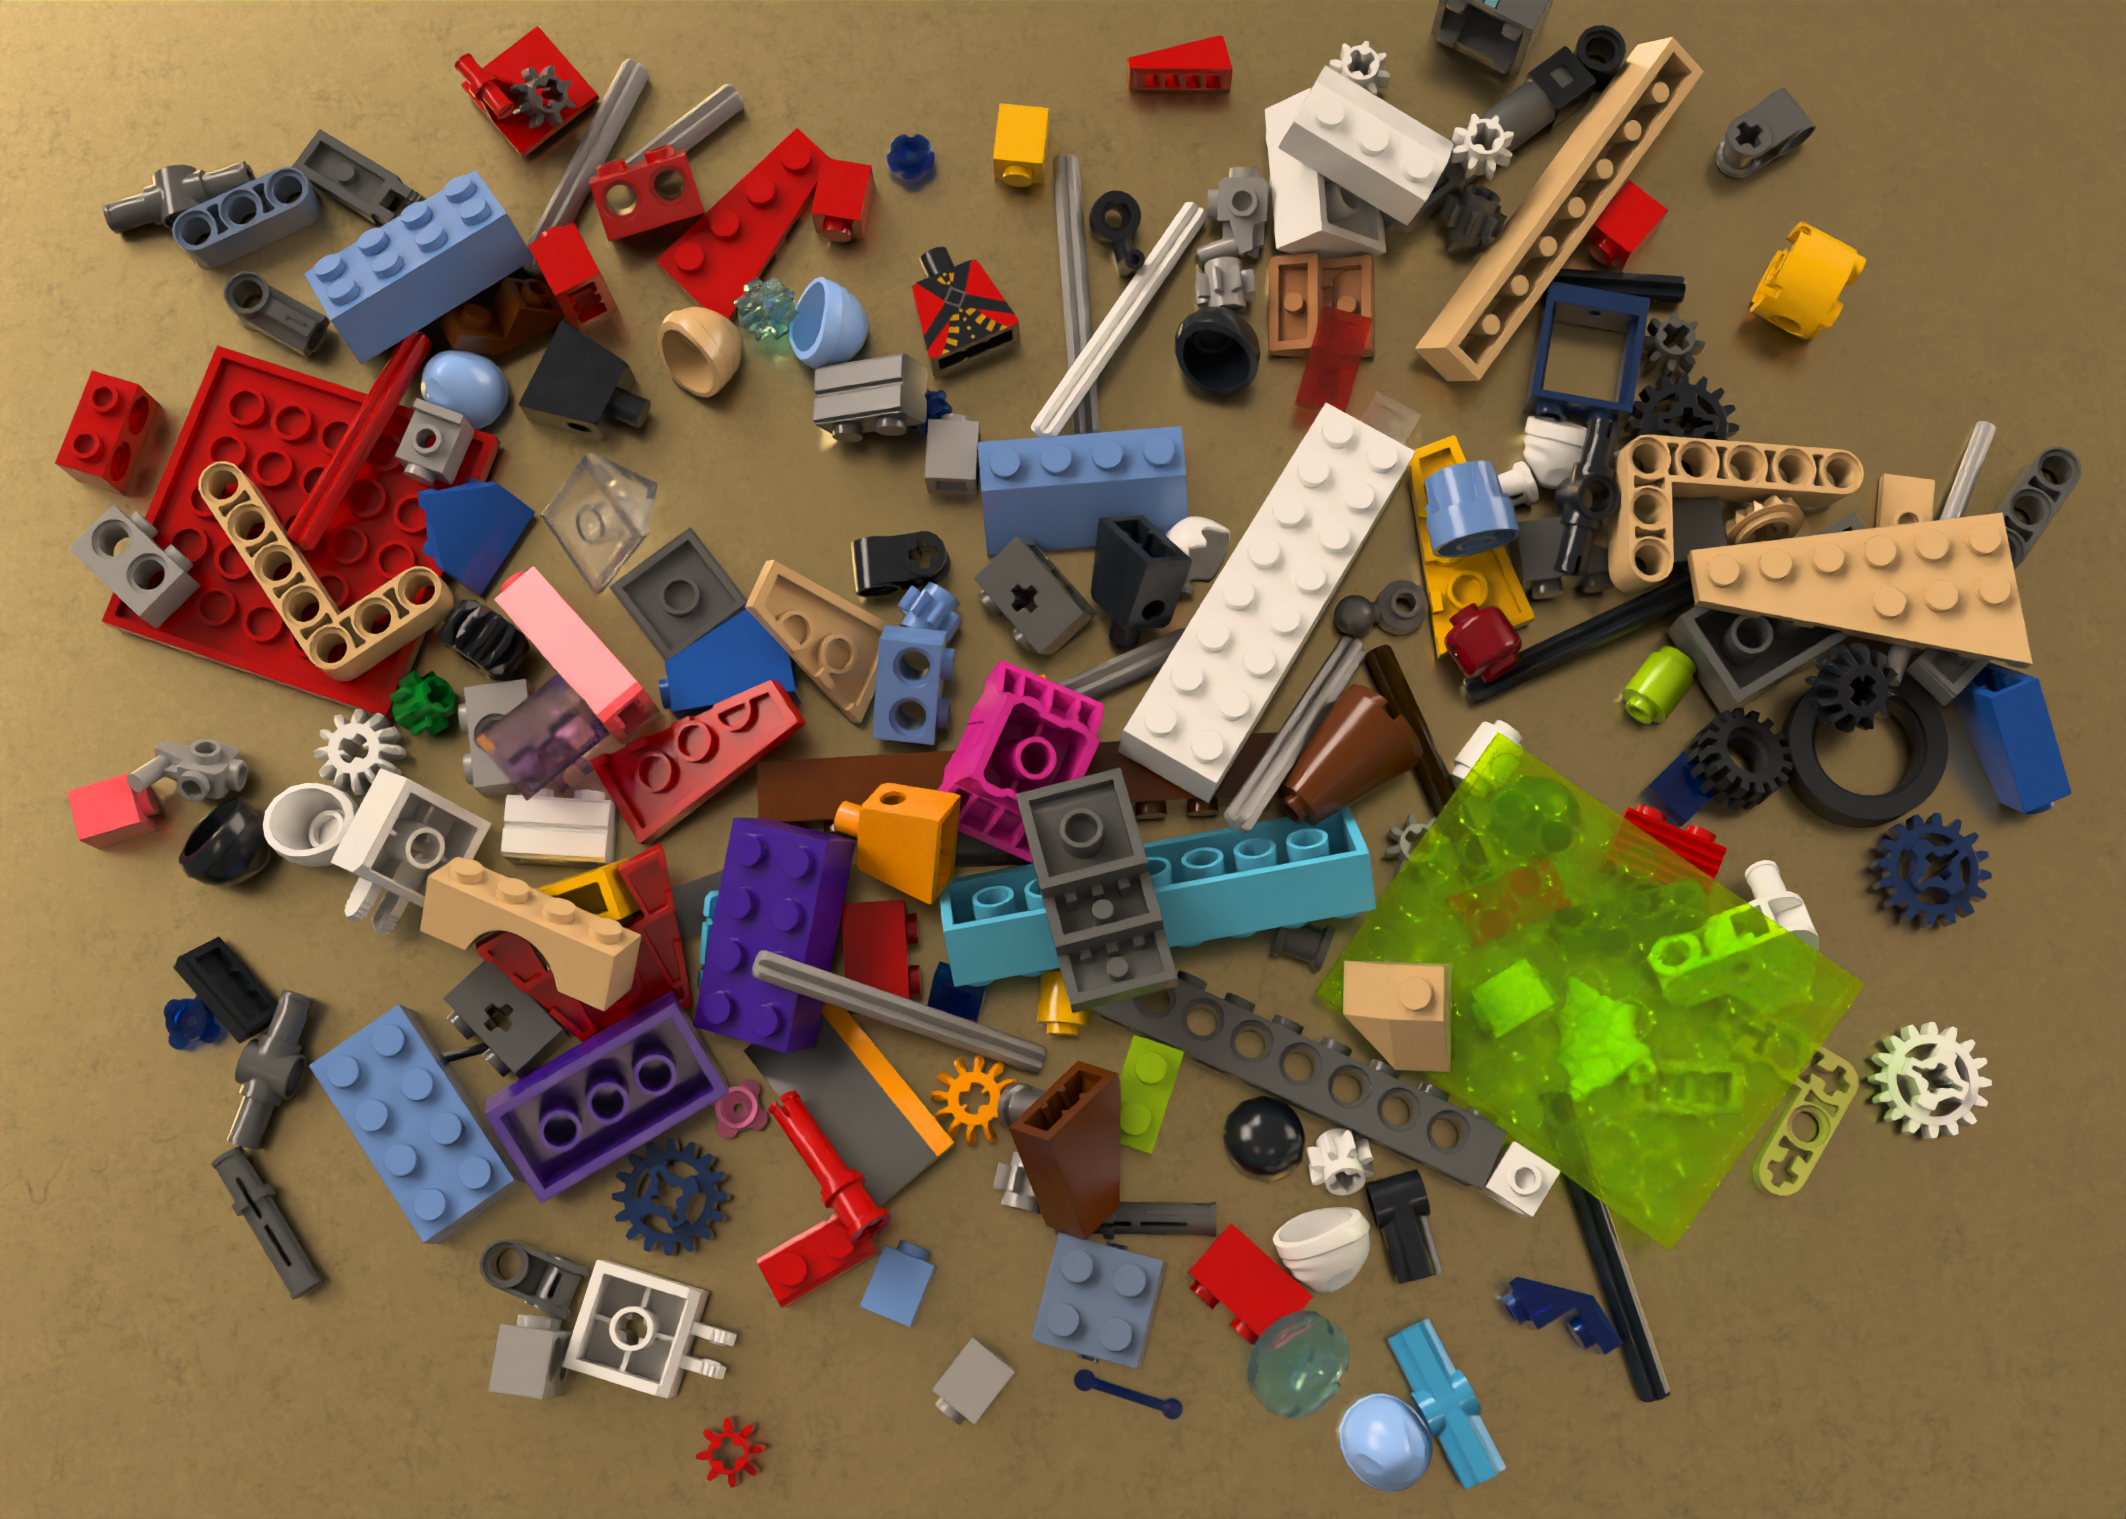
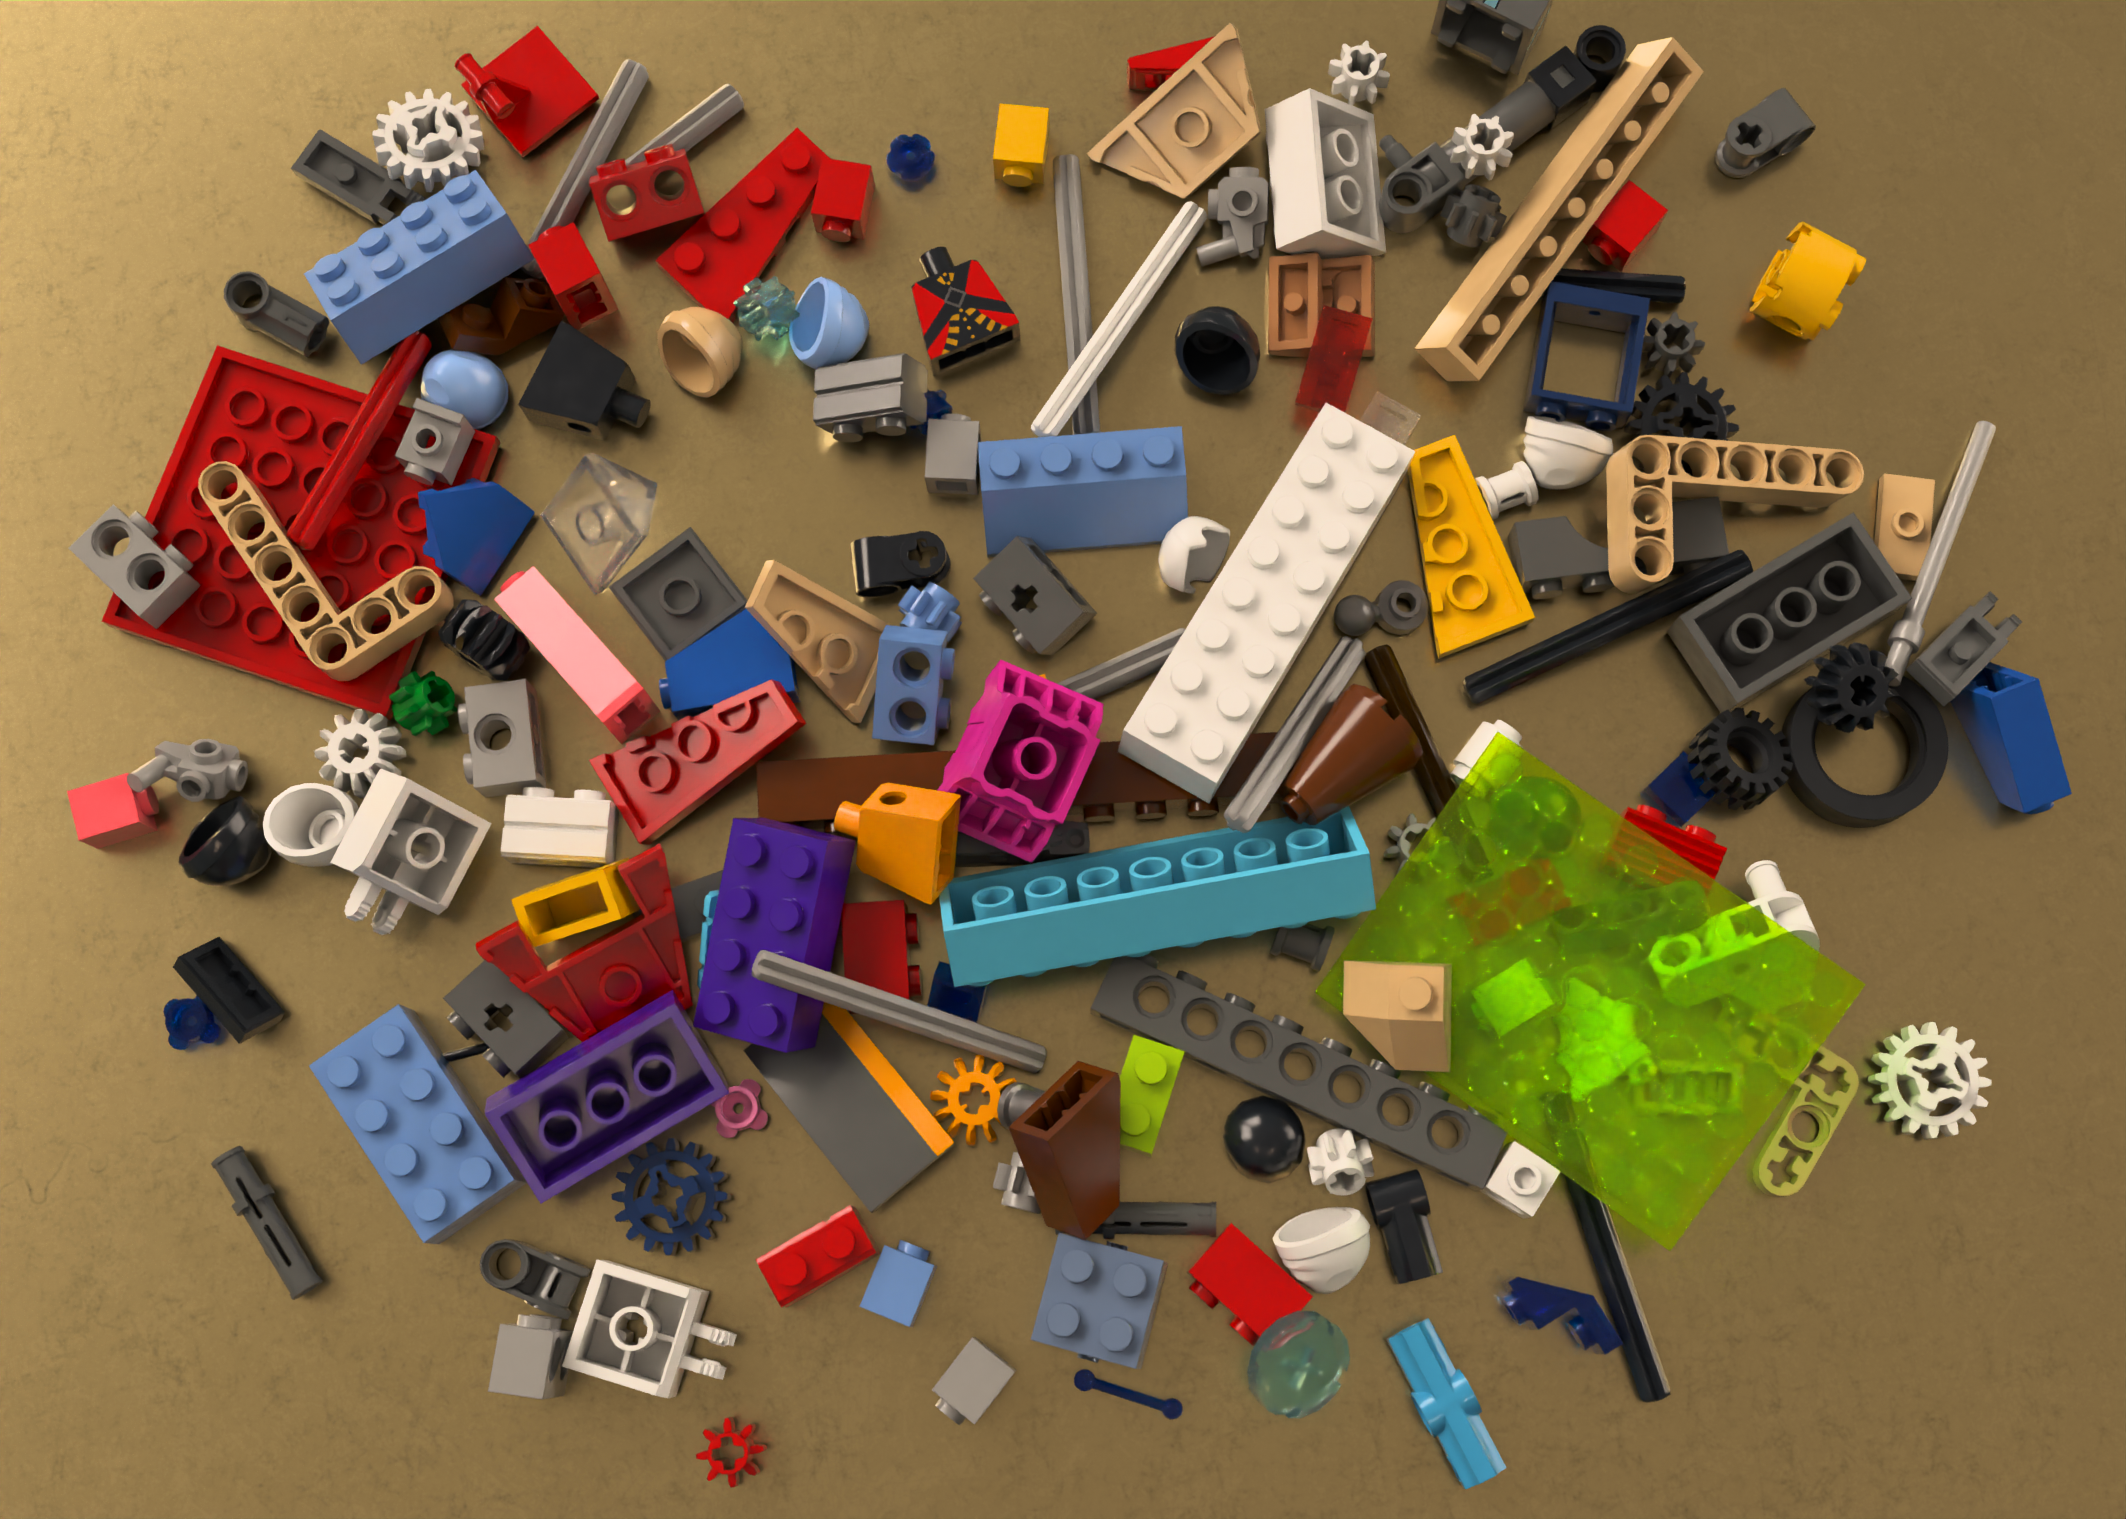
(107, 432): red brick -> none
(173, 192): dark grey pin -> none
(224, 213): sand blue beam -> none
(270, 1069): dark grey pin -> none
(428, 139): none -> white gear
(544, 738): brick -> none
(552, 89): dark grey gear -> none
(587, 953): tan arch -> none
(841, 1187): red pin -> none
(1055, 1008): yellow brick -> none
(1097, 890): dark grey slope -> none
(1127, 258): black plate -> none
(1136, 576): black torso -> none
(1189, 122): none -> tan wing
(1225, 284): light grey gear -> none
(1367, 146): white slope -> none
(1385, 1442): light blue hat -> none
(1468, 510): medium blue piece -> none
(1483, 642): dark red head -> none
(1595, 473): black pin -> none
(1659, 685): lime brick -> none
(1765, 521): tan gear -> none
(1896, 584): tan wing -> none
(1946, 881): dark blue gear -> none
(2037, 498): dark grey beam -> none

